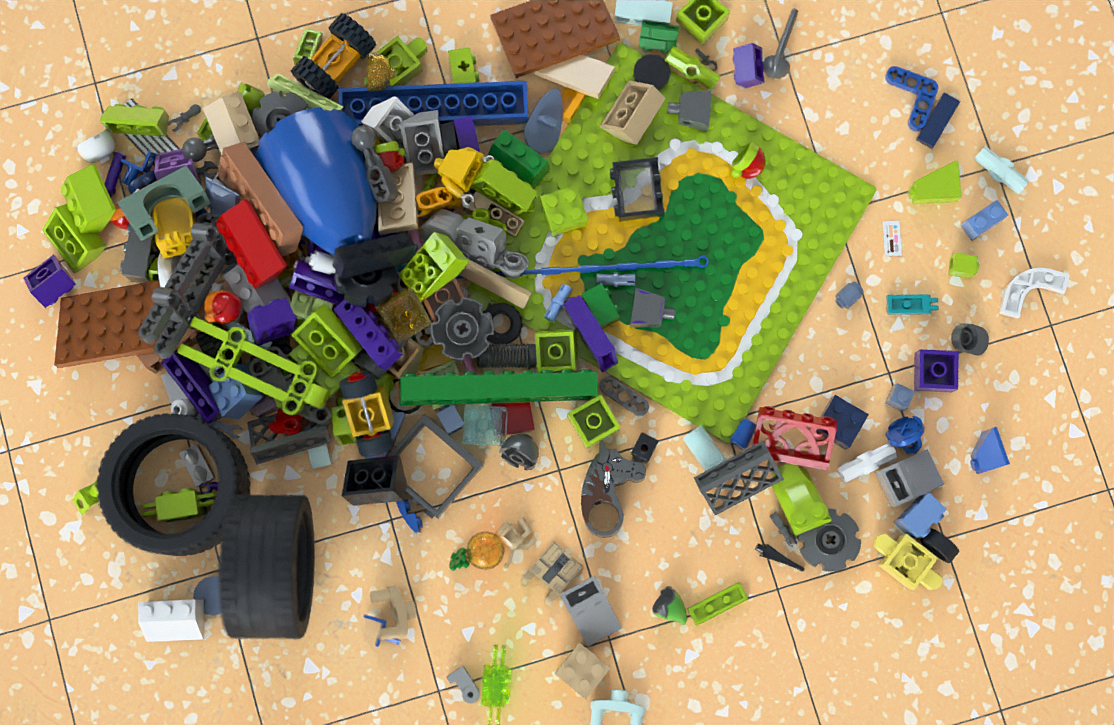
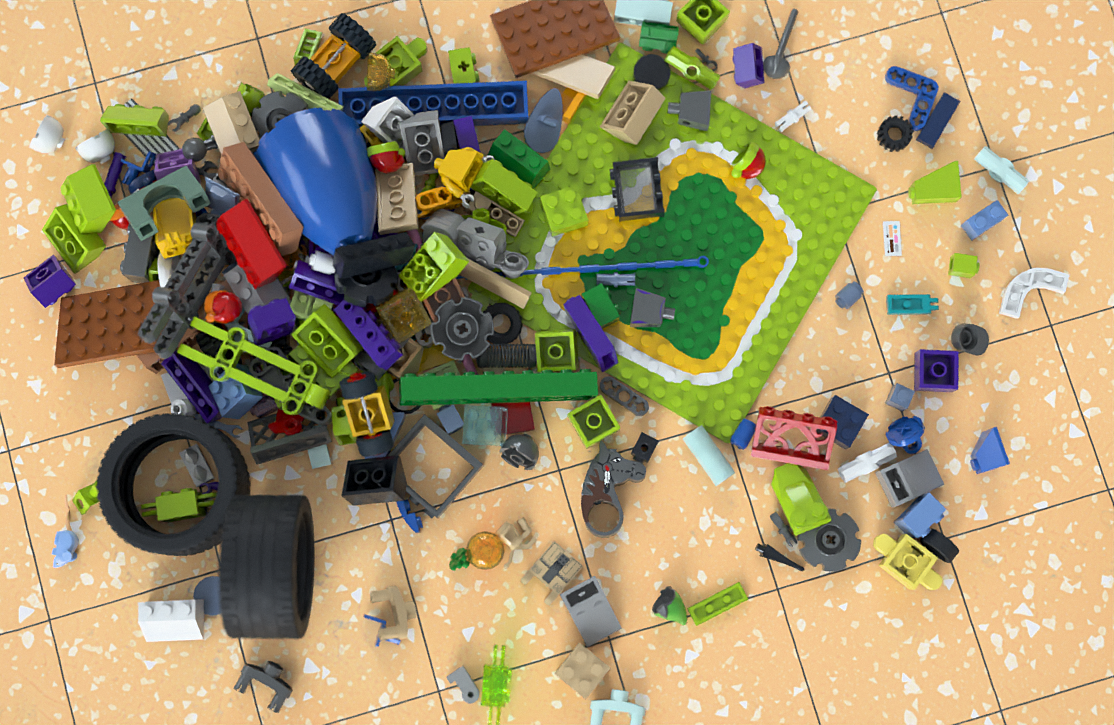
(48, 136): none -> white cylinder
(65, 542): none -> light blue animal
(268, 676): none -> dark grey connector
(364, 139): dark grey beam -> none
(557, 303): light blue pin -> none
(733, 469): dark grey fence -> none
(792, 116): none -> white pin
(902, 126): none -> black tyre

